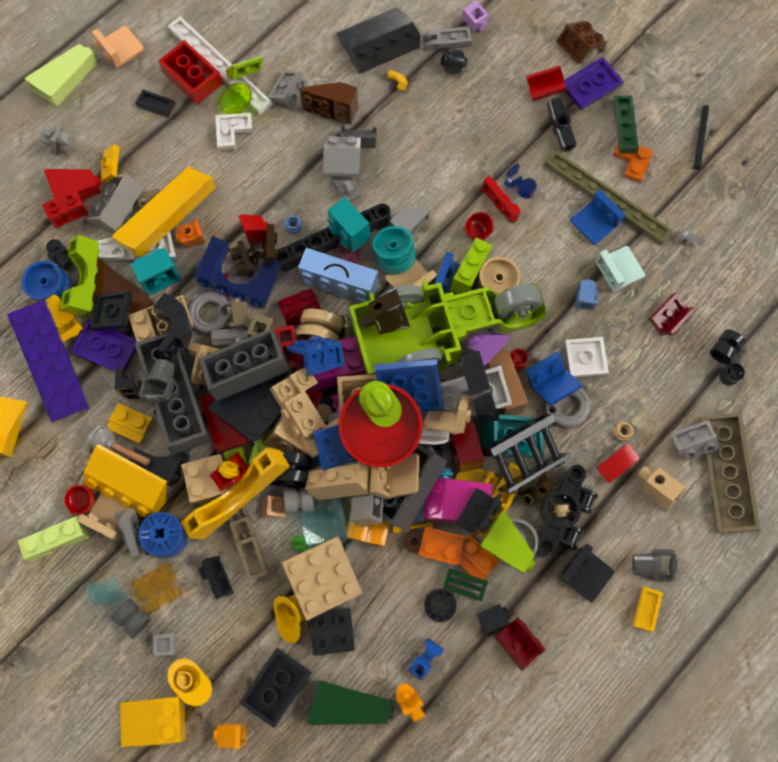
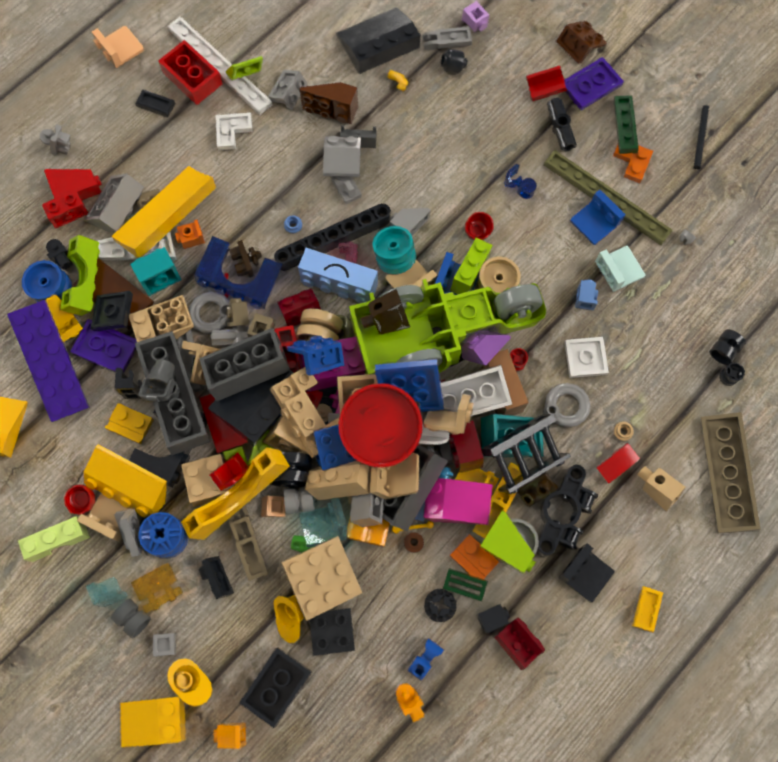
(62, 74): yellowish green slope -> none
(104, 437): light grey piece -> none
(109, 164): yellow plate -> none
(180, 334): black arch -> none
(229, 469): yellow plate -> none
(235, 98): clear neon green dish -> none
(253, 228): red slope -> none
(269, 251): dark brown plate -> none
(344, 705): dark green slope -> none
(348, 225): teal brick -> none
(380, 403): lime piece -> none
(441, 546): orange plate -> none
(478, 510): black bracket -> none
(479, 387): black arch -> none
(500, 200): red hinge -> none
(552, 380): blue bracket -> none
(561, 509): tan plate -> none
(650, 565): dark grey piece -> none
(671, 315): dark red bracket -> none
(695, 440): light grey bracket -> none

